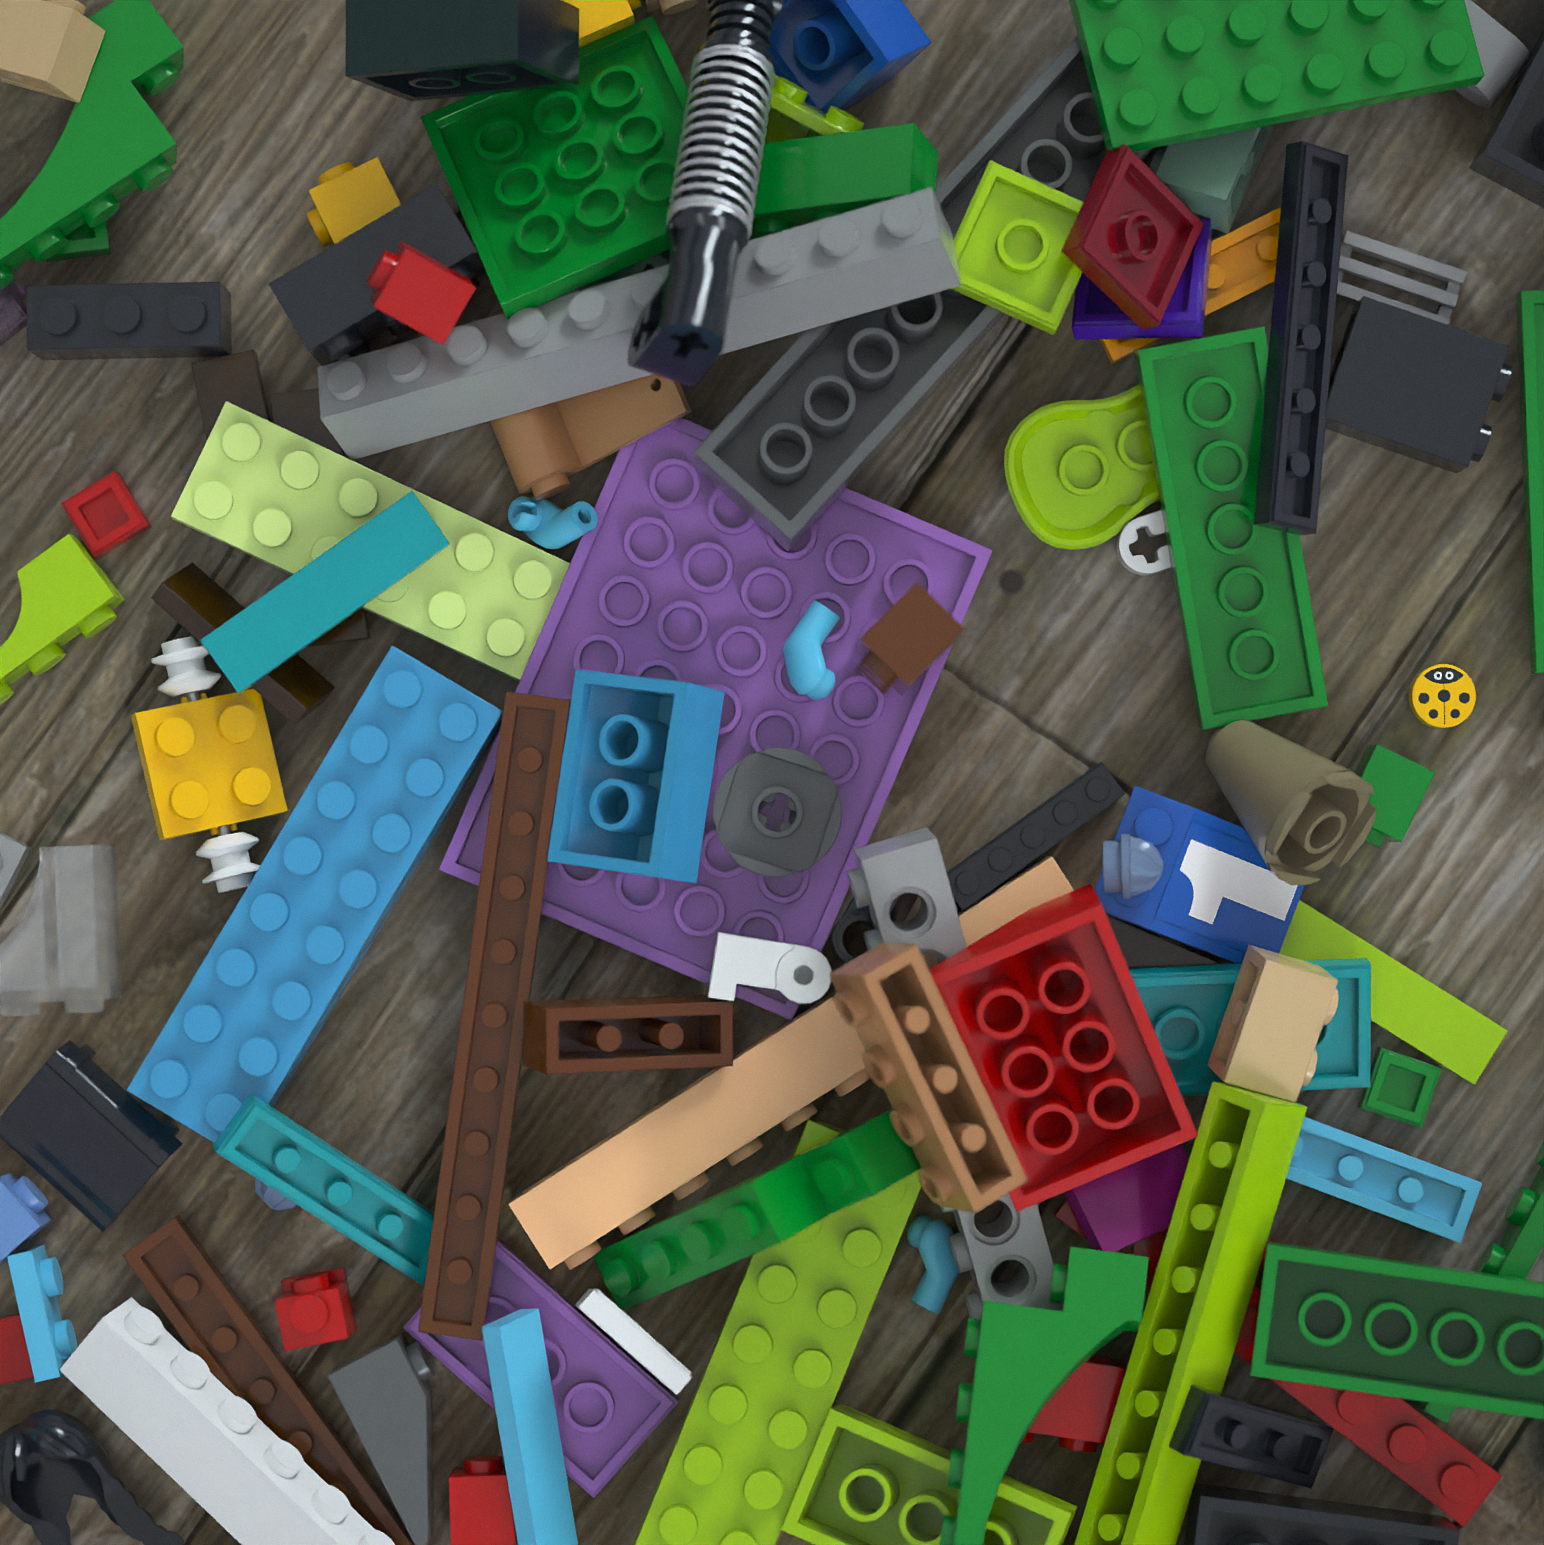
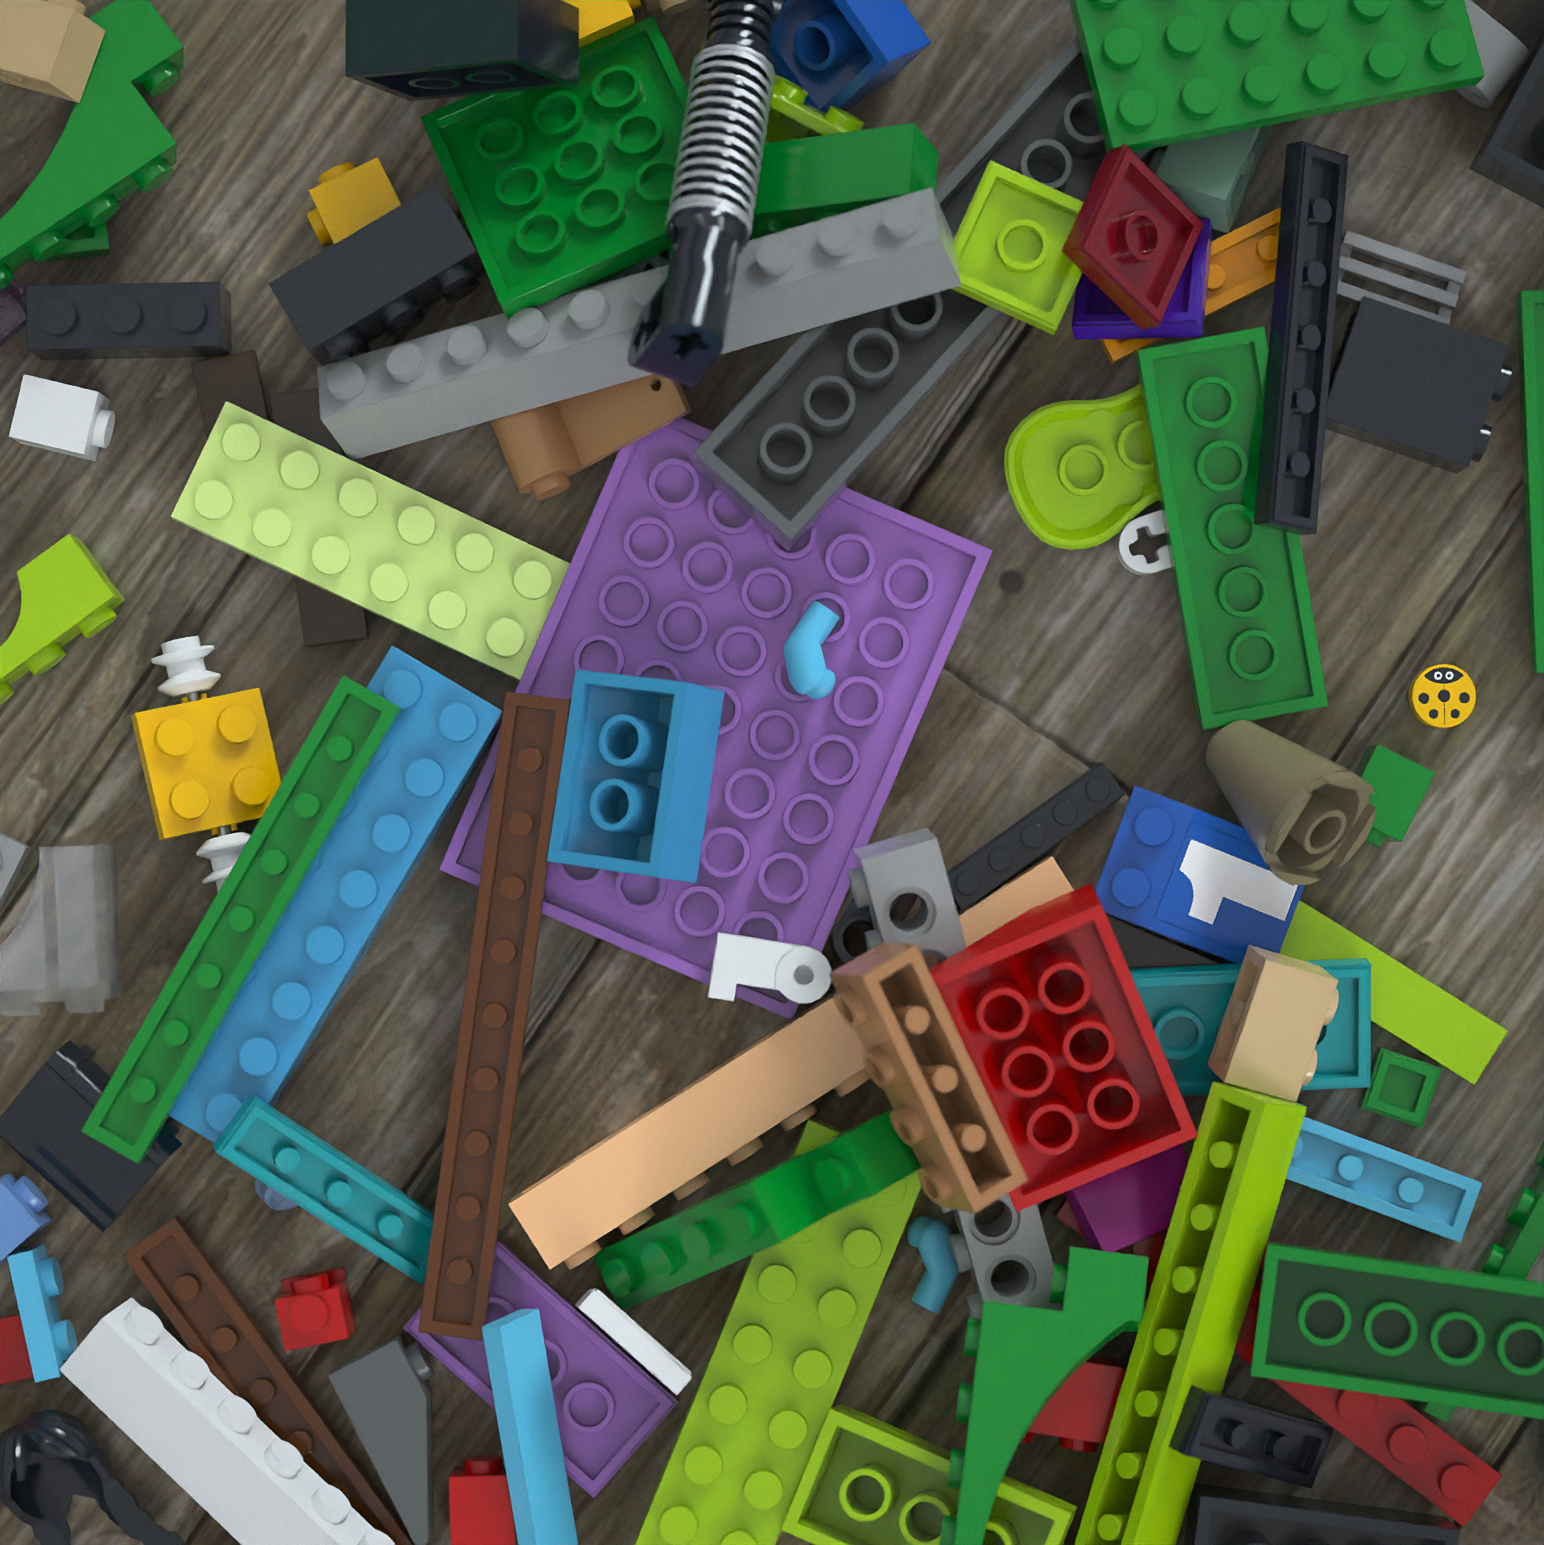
(62, 418): none -> white brick
(106, 514): red tile -> none
(204, 606): dark brown tile -> none
(241, 920): none -> green plate
(325, 592): teal tile -> none
(419, 291): red brick -> none
(550, 524): medium azure arm -> none
(627, 1034): reddish brown brick -> none
(760, 779): dark grey plate -> none
(906, 641): reddish brown brick -> none
(1130, 866): sand blue plate -> none

